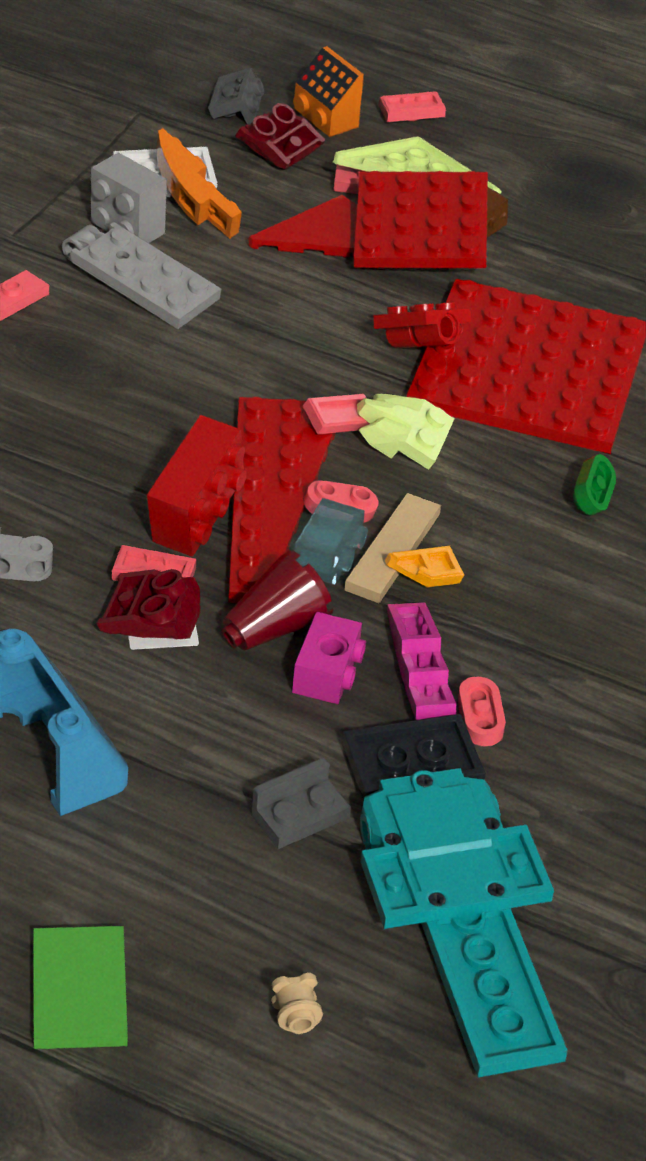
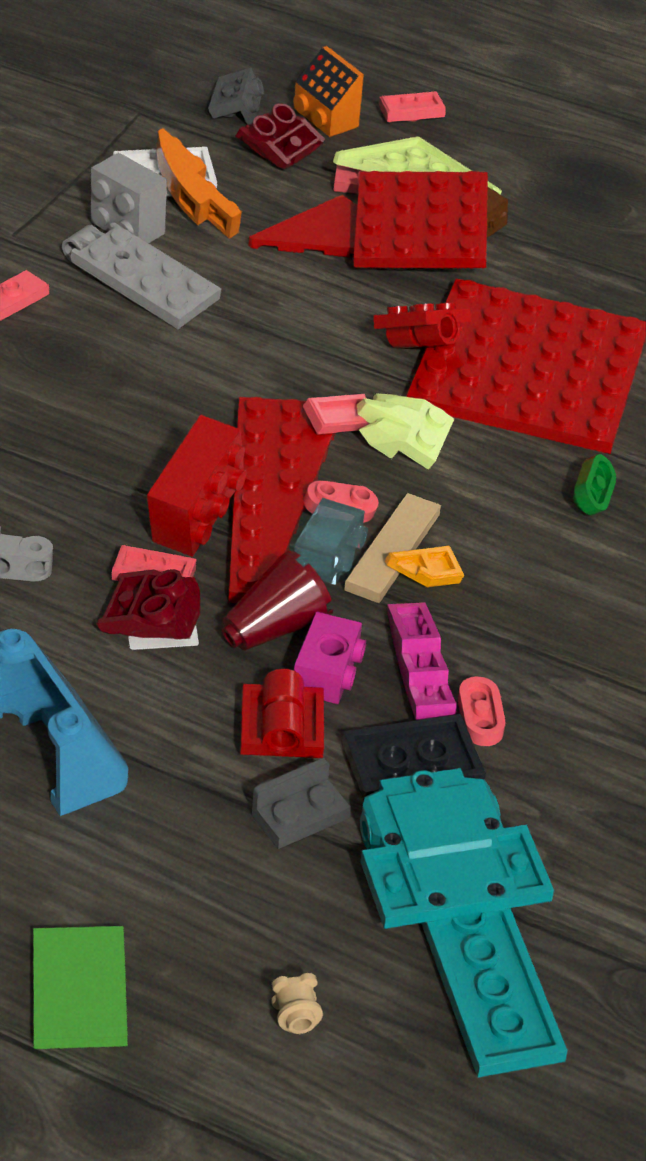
(282, 717): none -> red plate

